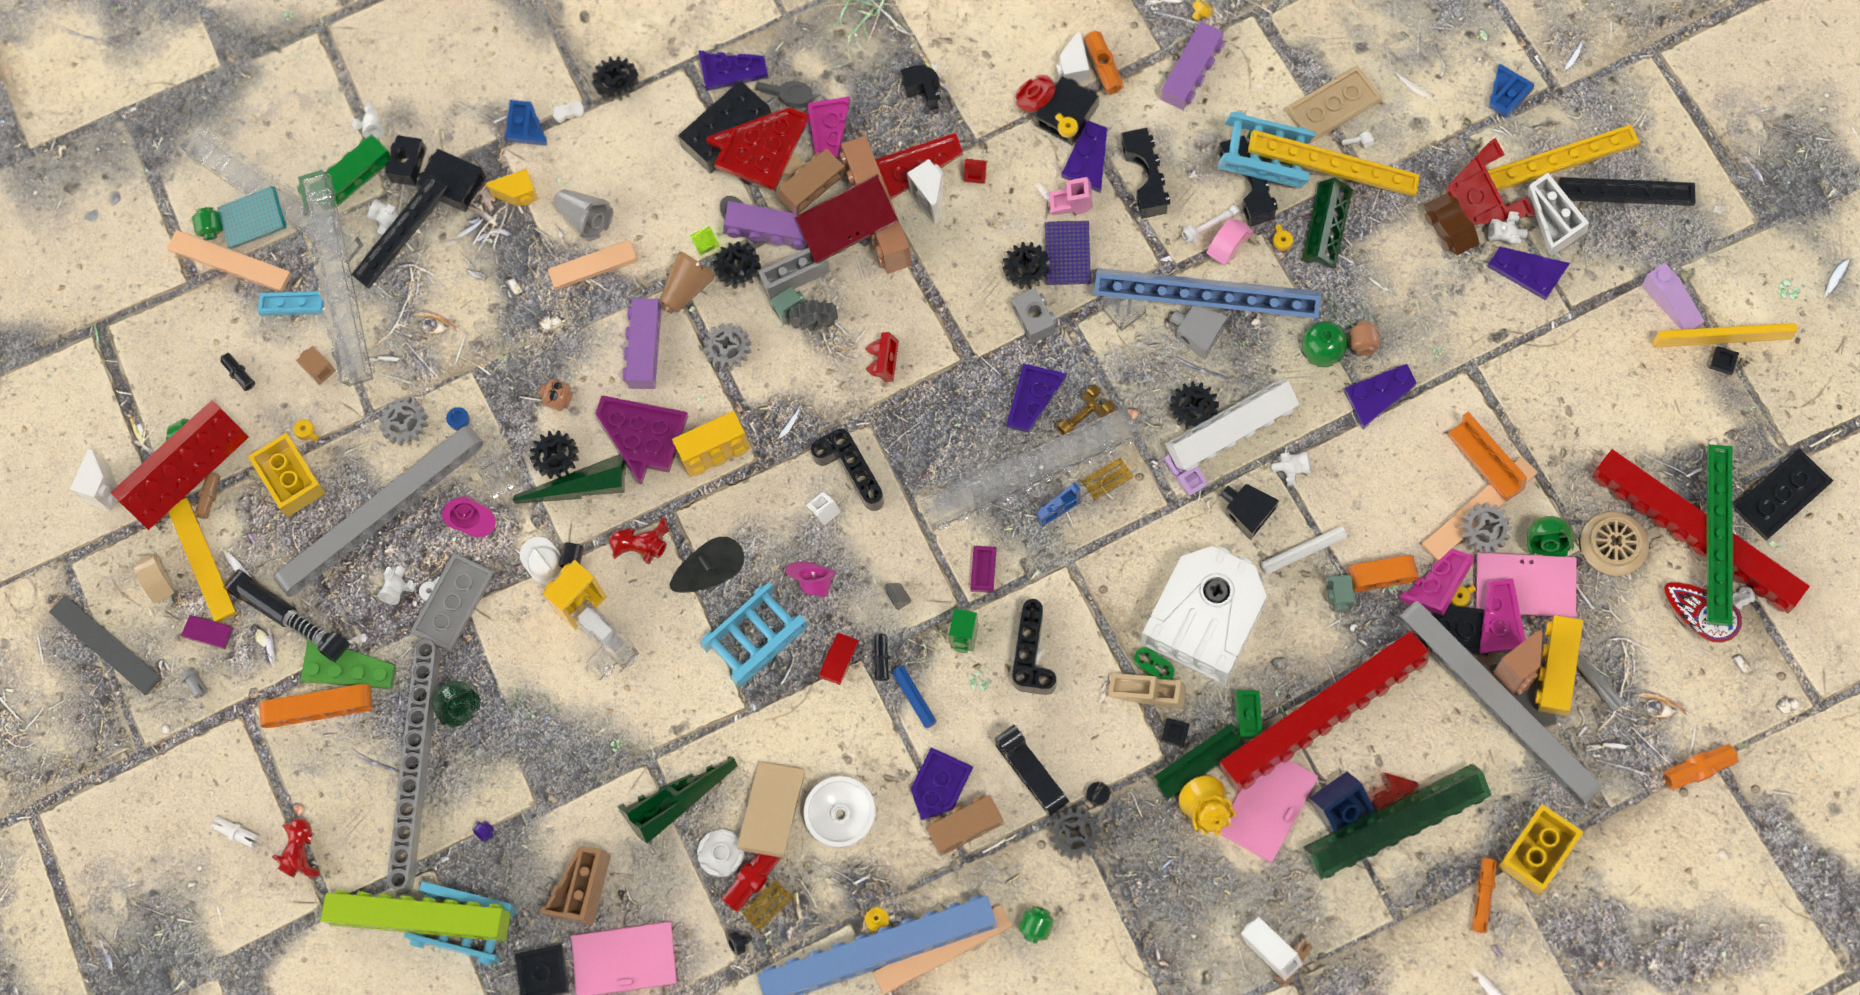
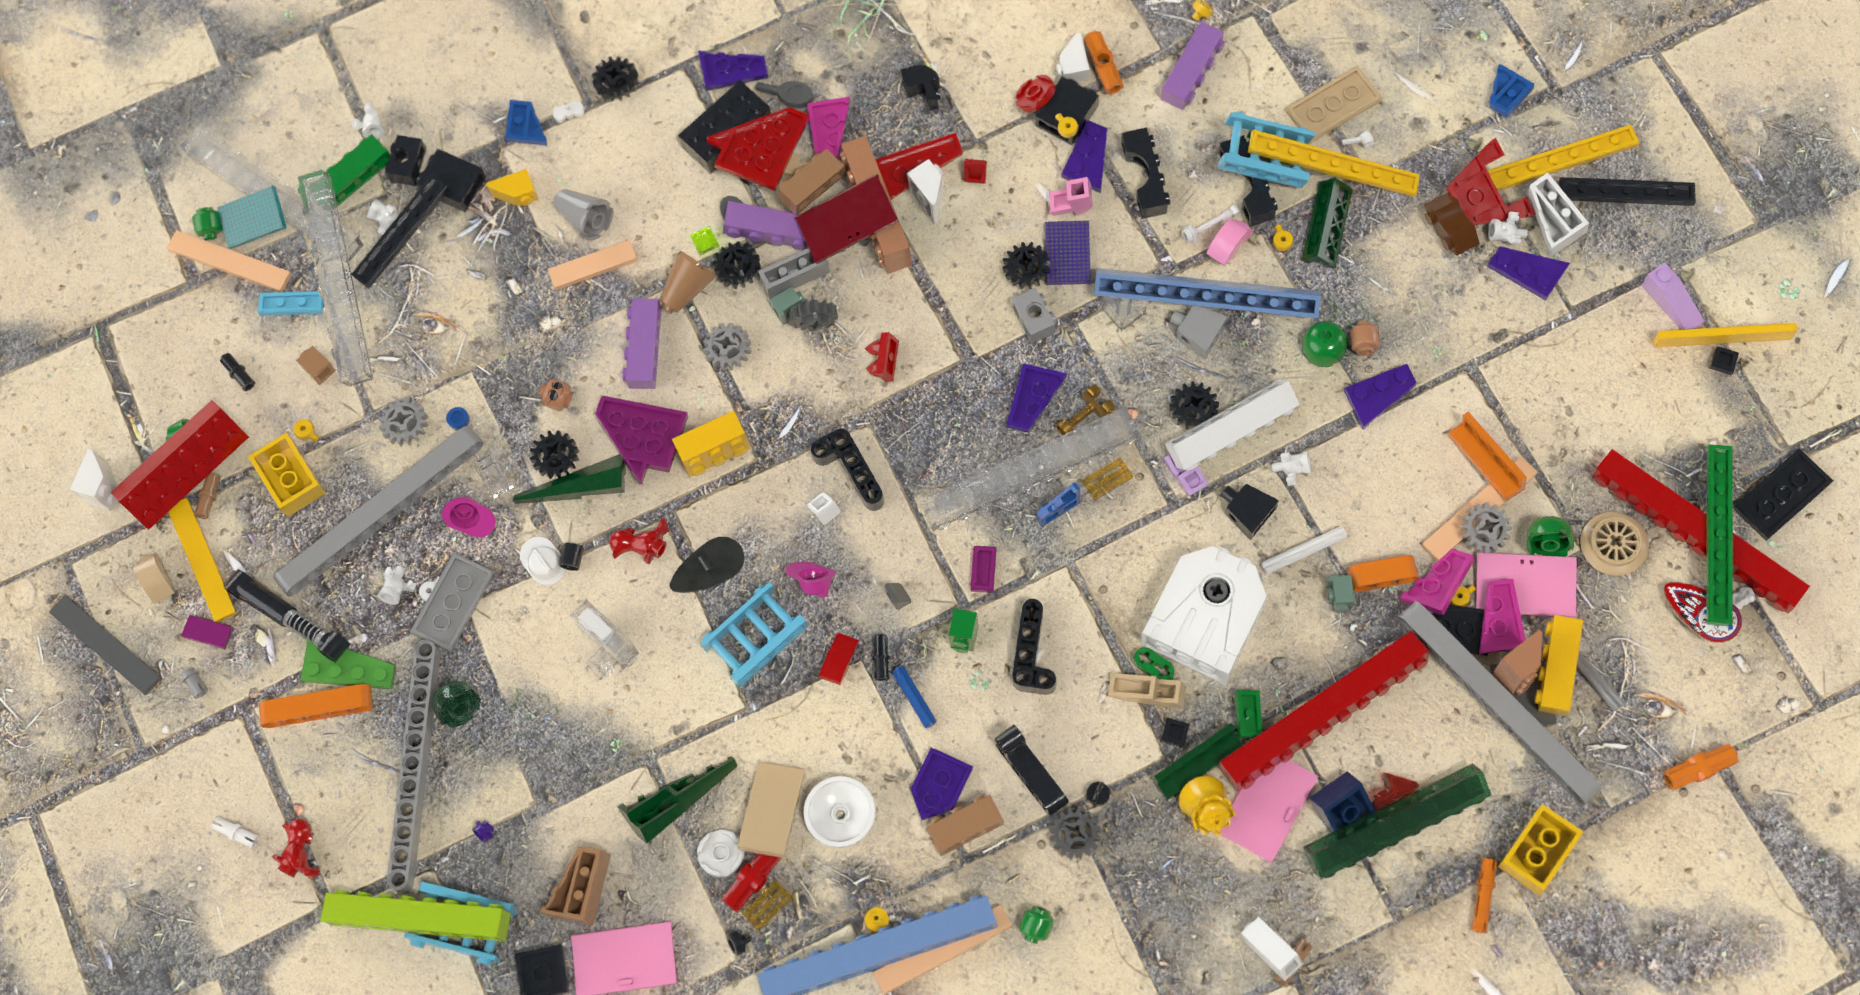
(571, 590): yellow brick -> none

